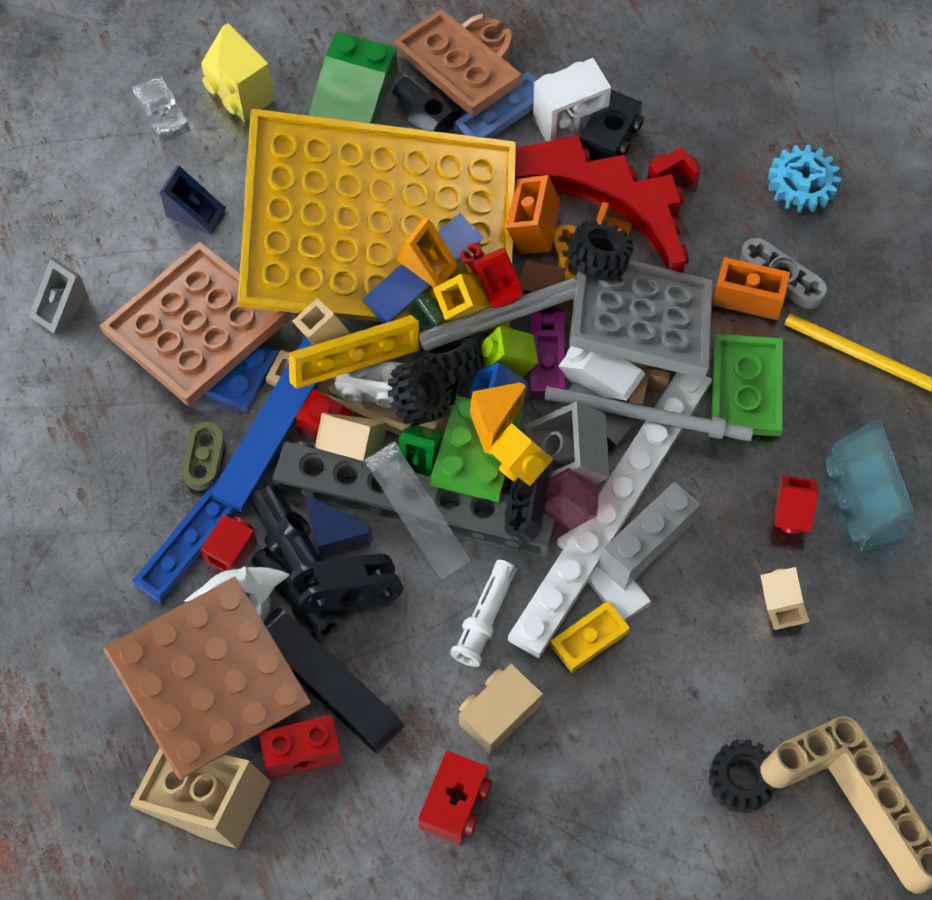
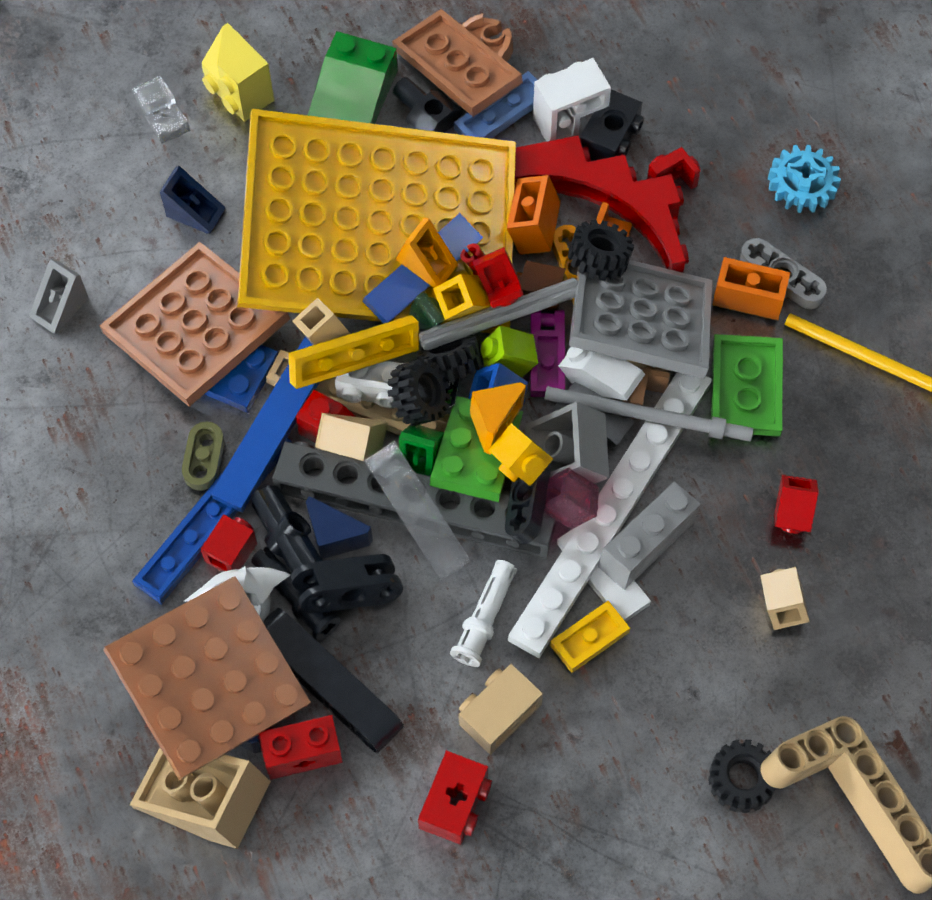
(870, 488): clear light blue slope -> none

